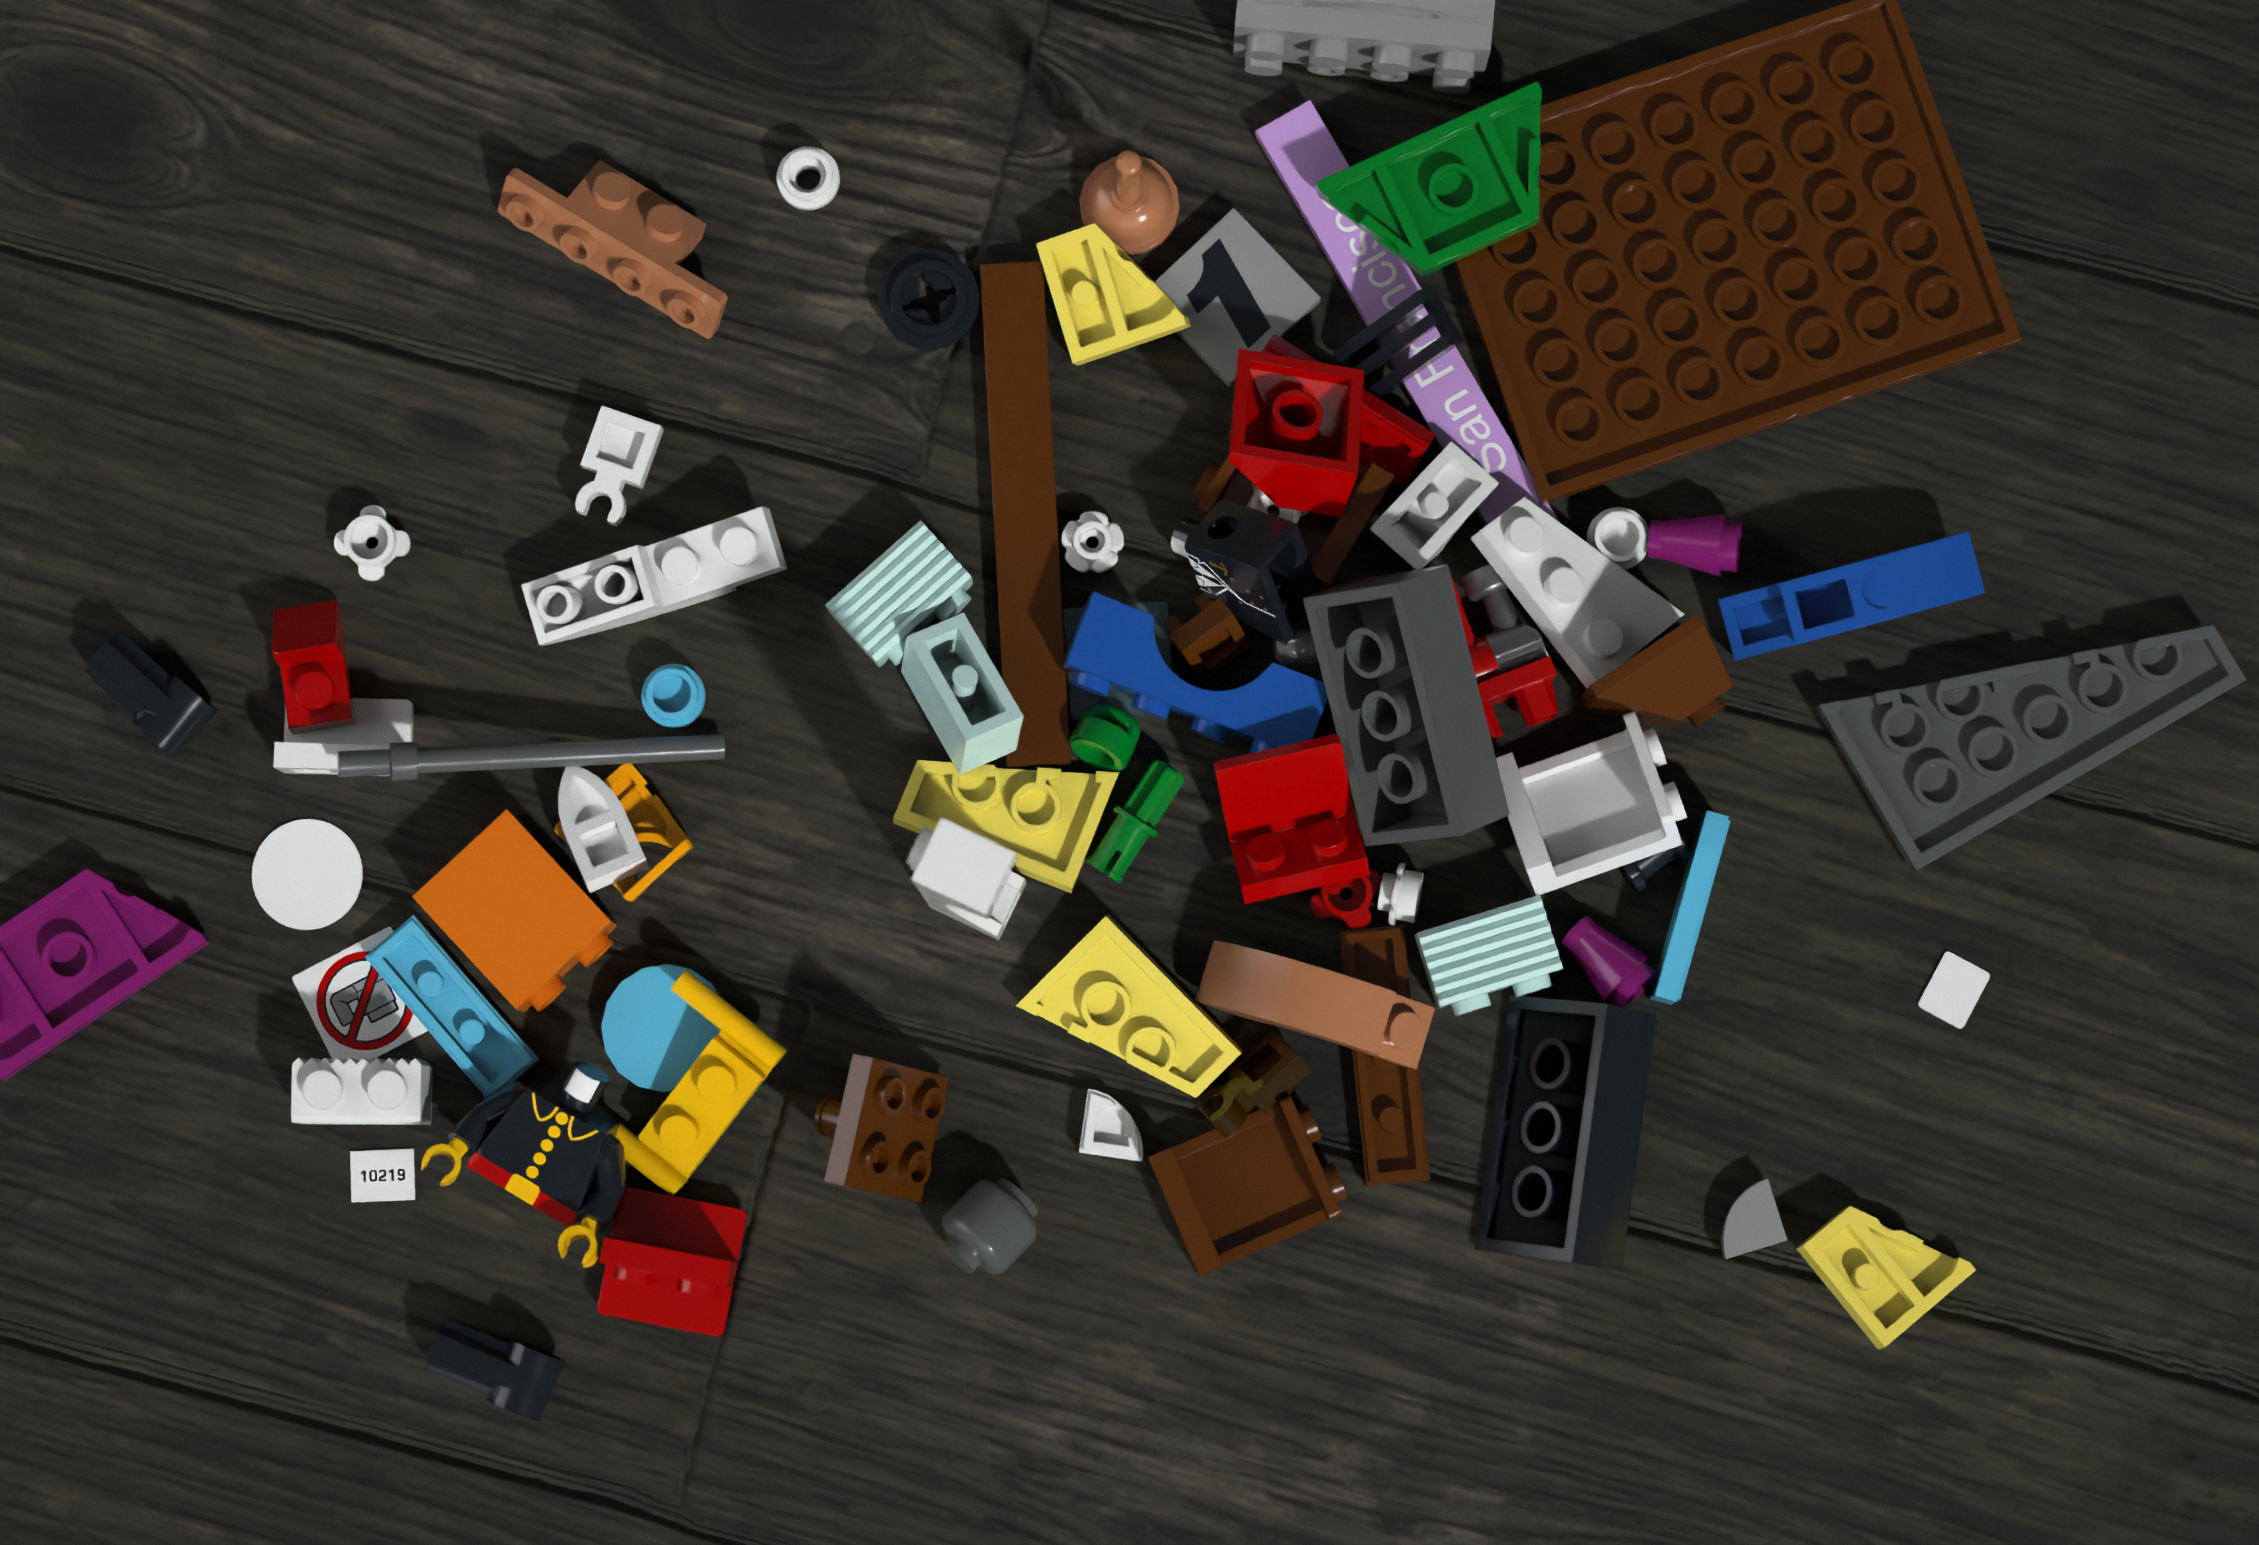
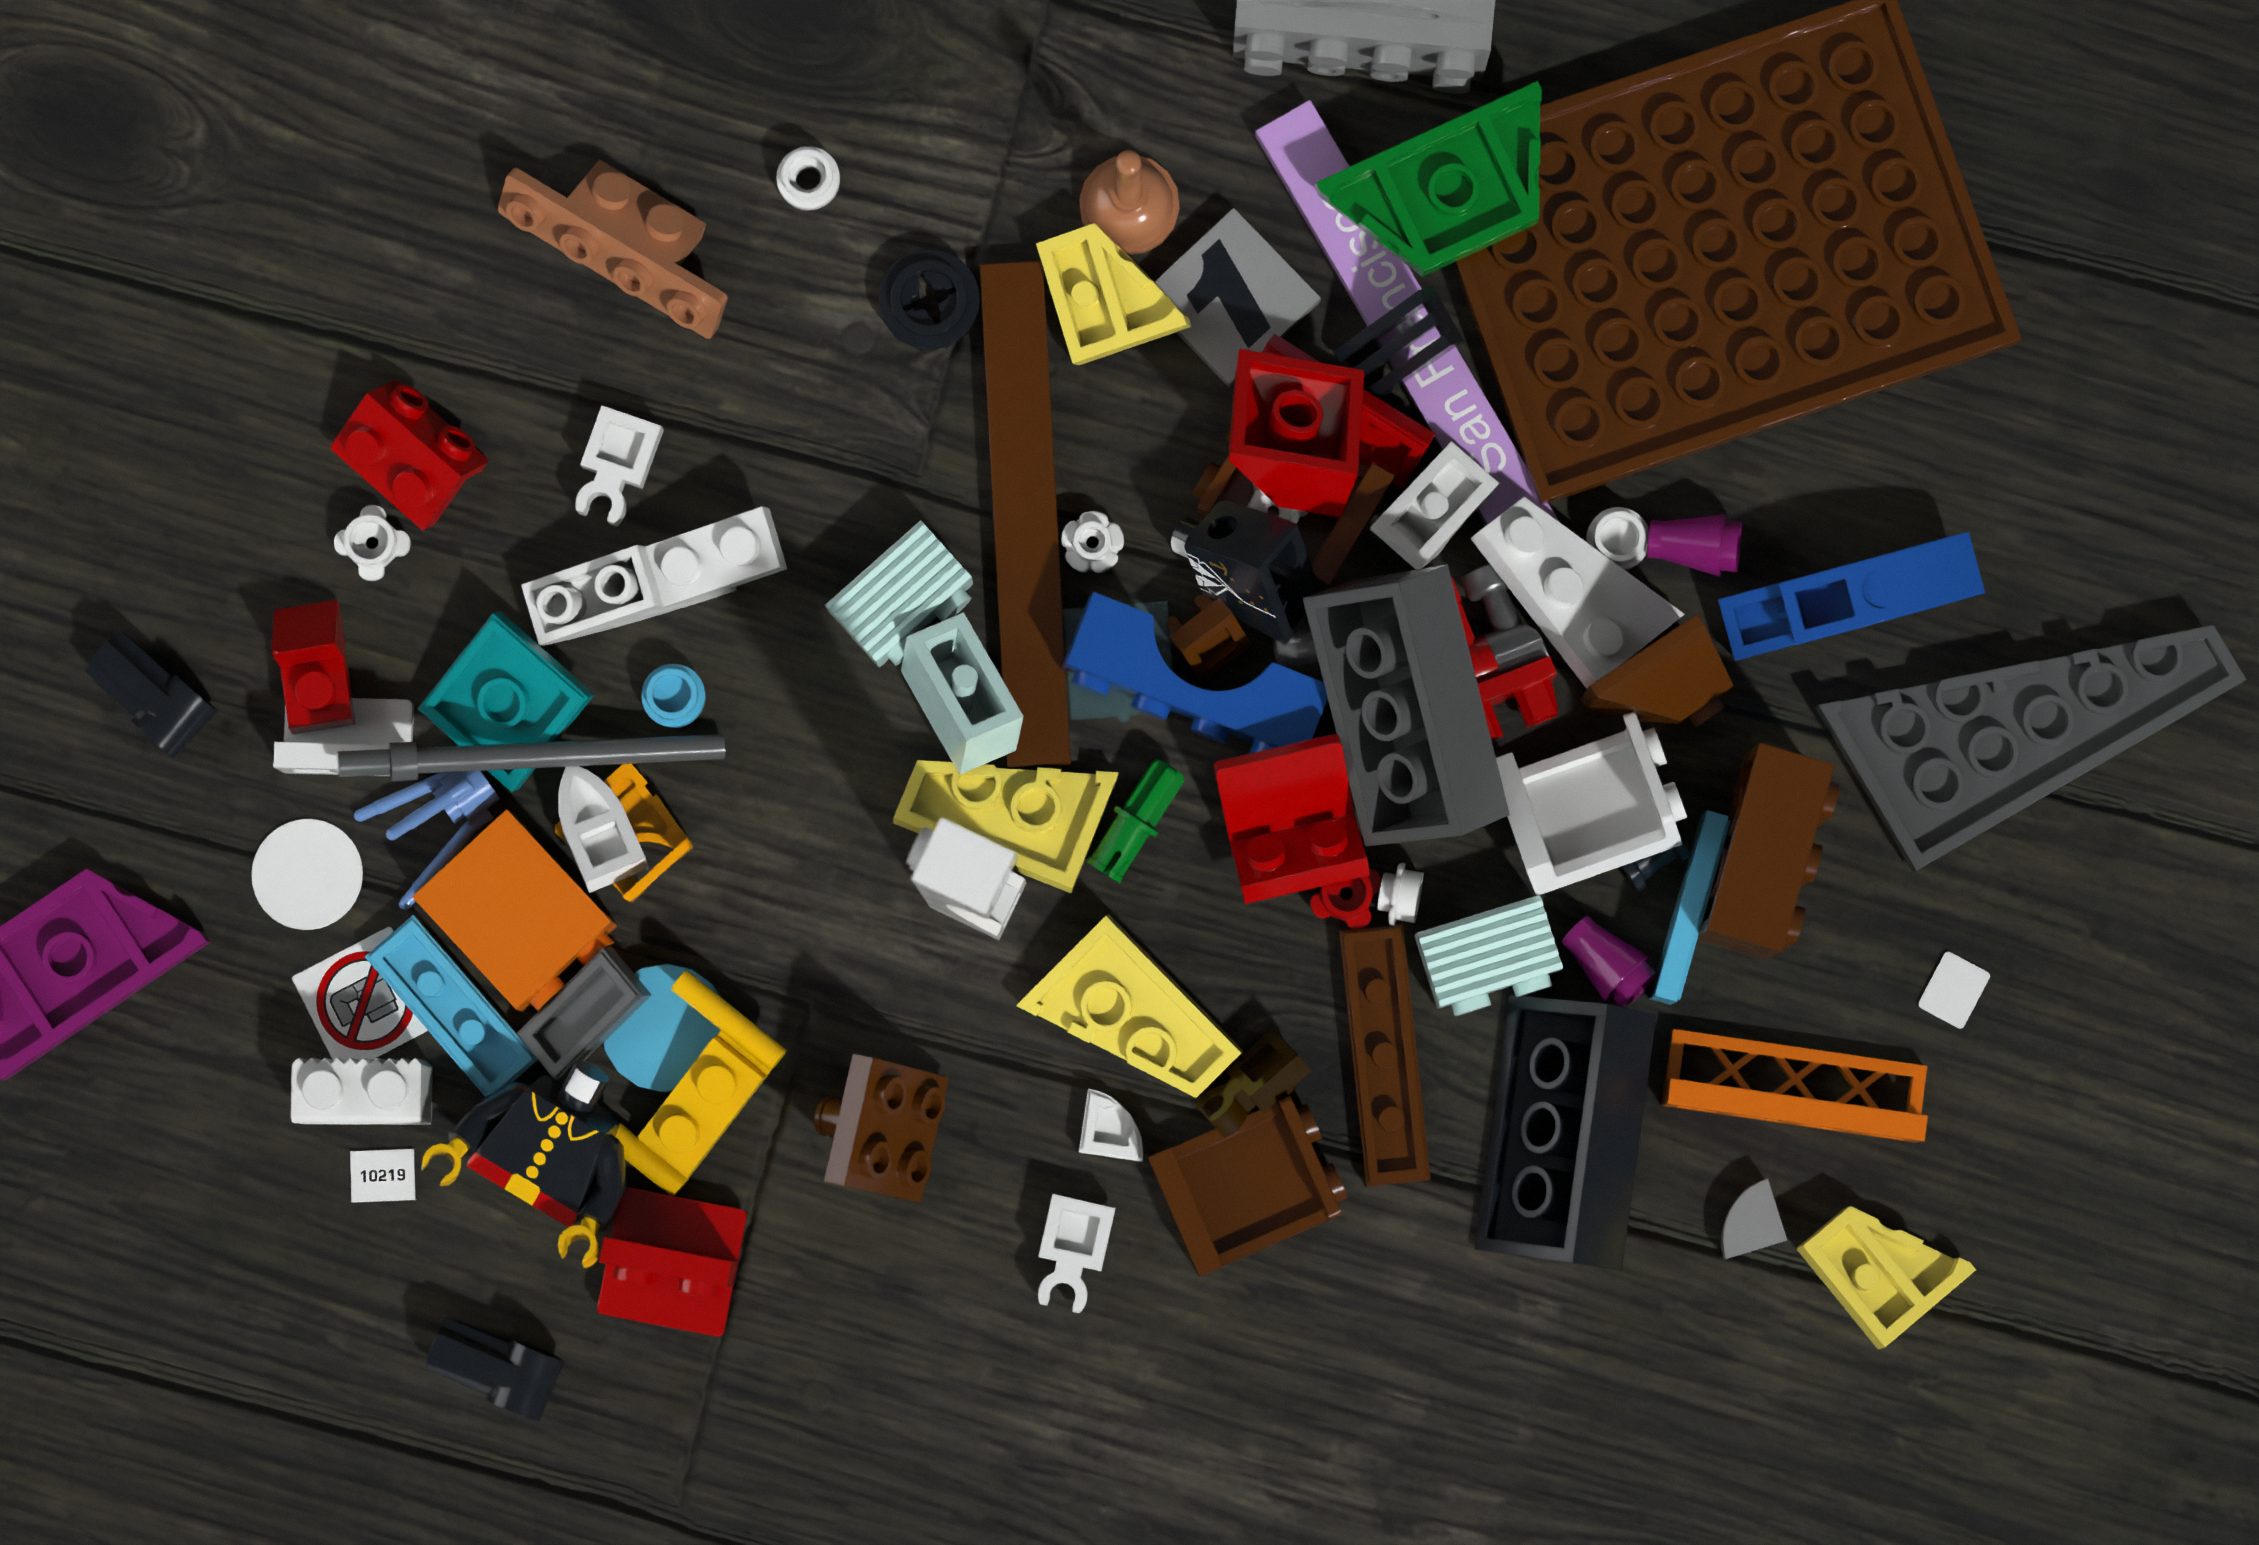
(408, 452): none -> red bracket
(457, 793): none -> medium blue plant
(505, 694): none -> teal tile
(584, 1013): none -> dark grey tile
(989, 1227): dark grey head -> none
(1075, 1239): none -> white plate
(1103, 742): green tile -> none
(1315, 1002): nougat arch -> none
(1769, 851): none -> reddish brown brick
(1795, 1110): none -> orange fence

